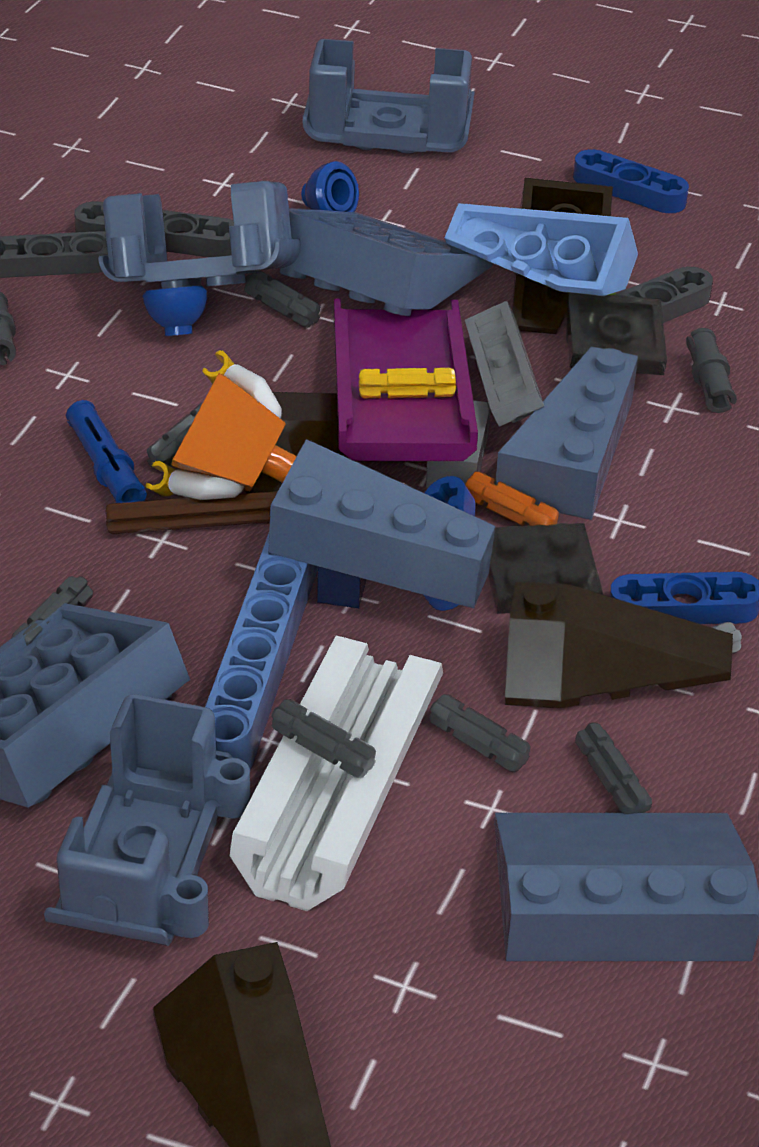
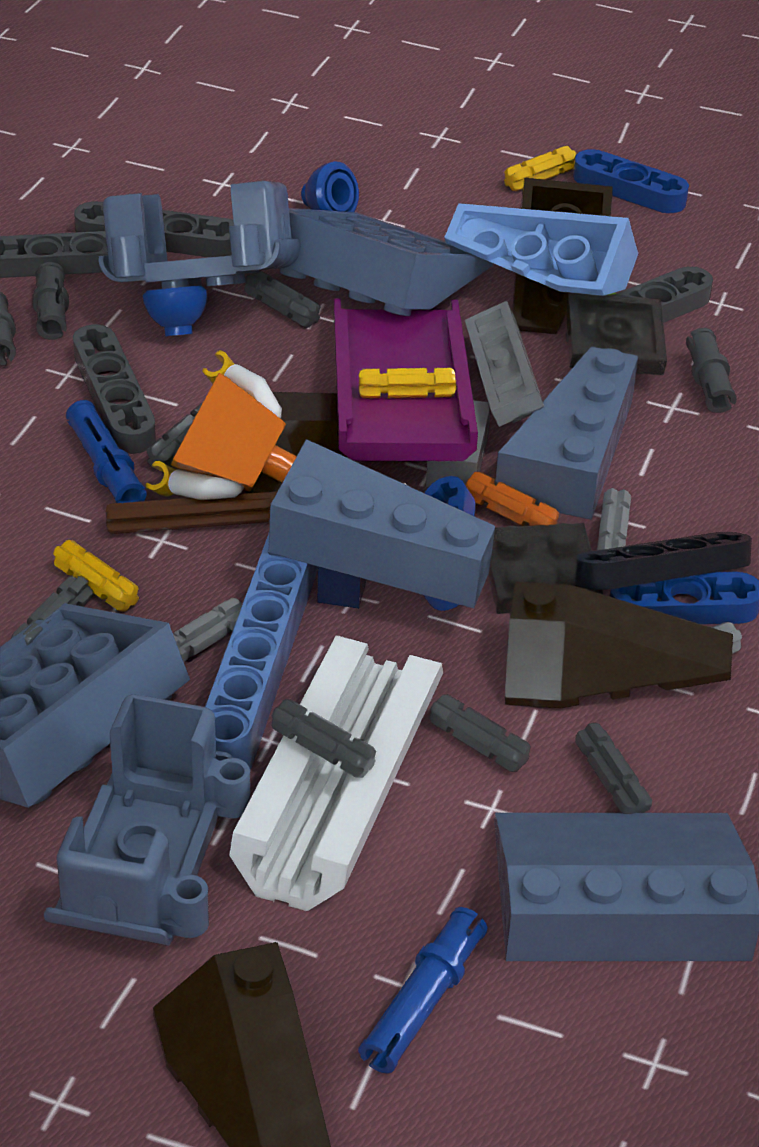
(50, 301): none -> dark grey pin
(101, 577): none -> yellow axle
(114, 387): none -> dark grey beam
(207, 628): none -> light grey axle
(383, 118): sand blue container -> none
(437, 968): none -> blue pin
(540, 167): none -> yellow axle
(614, 519): none -> light grey axle
(662, 560): none -> black beam

